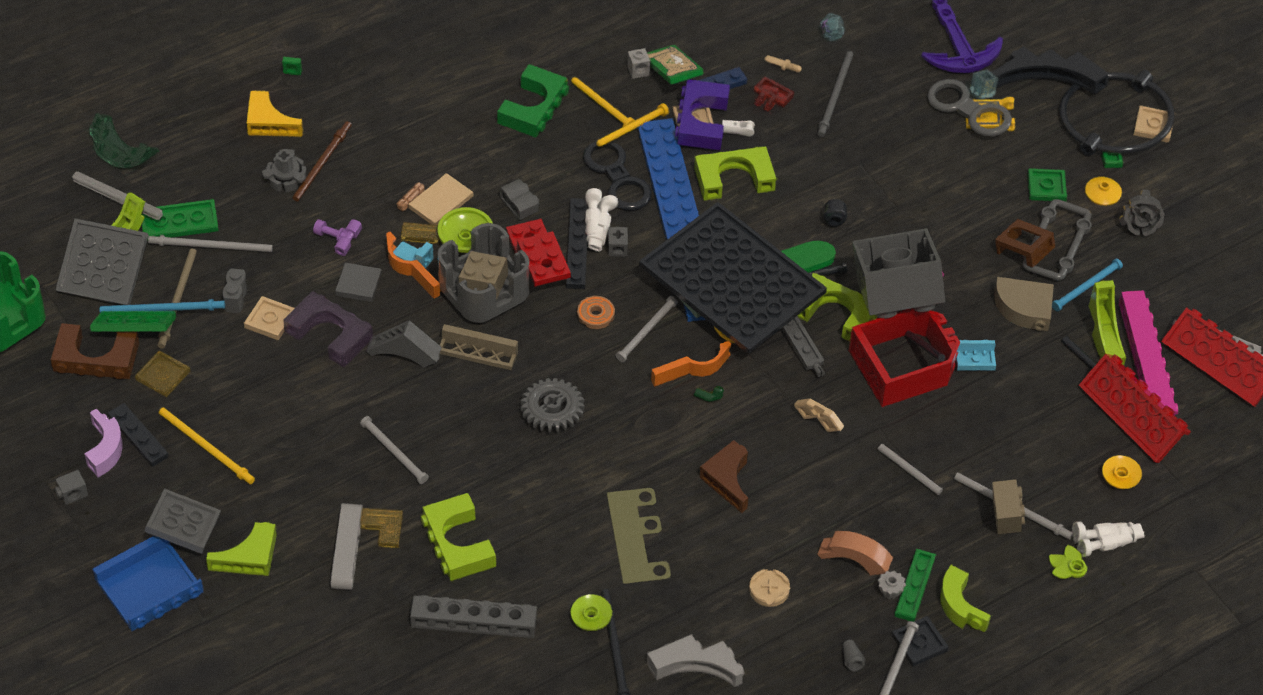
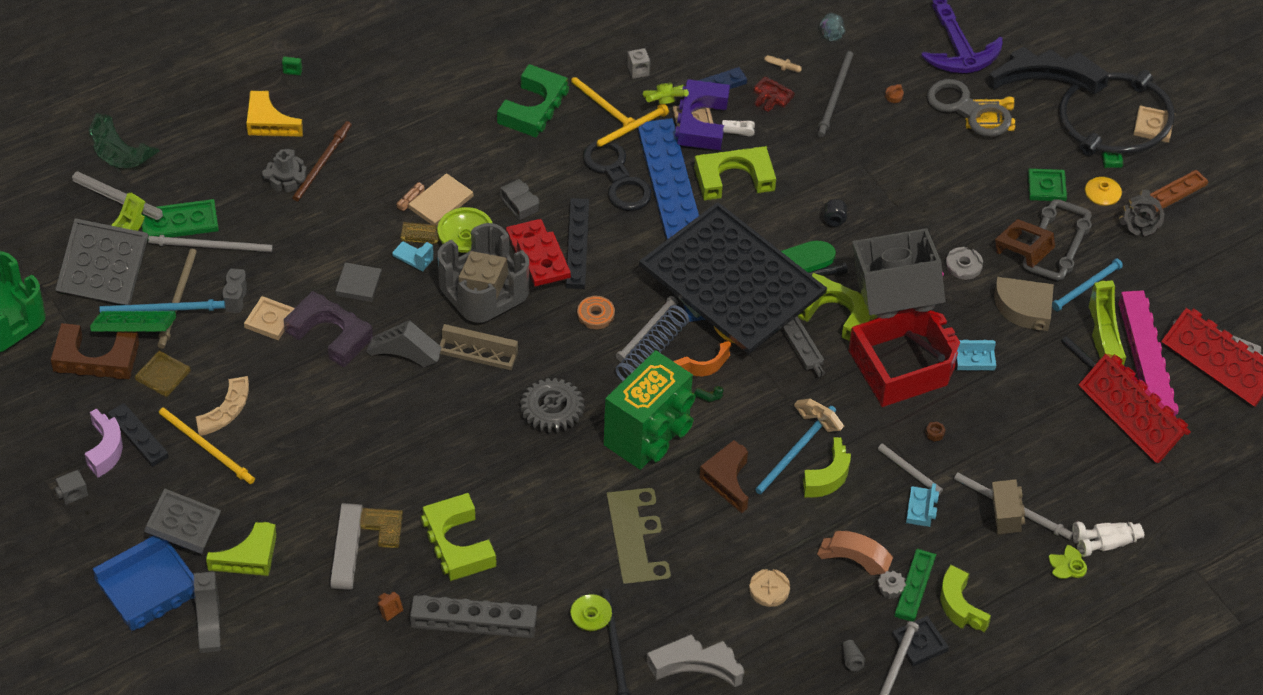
(207, 611): none -> dark grey arch
(228, 411): none -> tan tile
(343, 235): medium lavender bar -> none
(389, 605): none -> dark orange tile
(412, 268): orange piece -> none
(421, 476): light grey bar -> none
(598, 219): white piece -> none
(618, 238): dark grey brick -> none
(629, 367): none -> sand blue piece
(649, 410): none -> green brick
(665, 93): none -> lime bar
(673, 64): tile -> none
(790, 455): none -> dark azure bar
(827, 480): none -> lime arch
(894, 93): none -> dark orange tile
(921, 505): none -> medium azure bracket
(935, 431): none -> reddish brown tile
(962, 271): none -> light grey tile
(984, 84): clear light blue brick -> none
(1124, 466): yellow dish -> none
(1179, 189): none -> dark orange tile

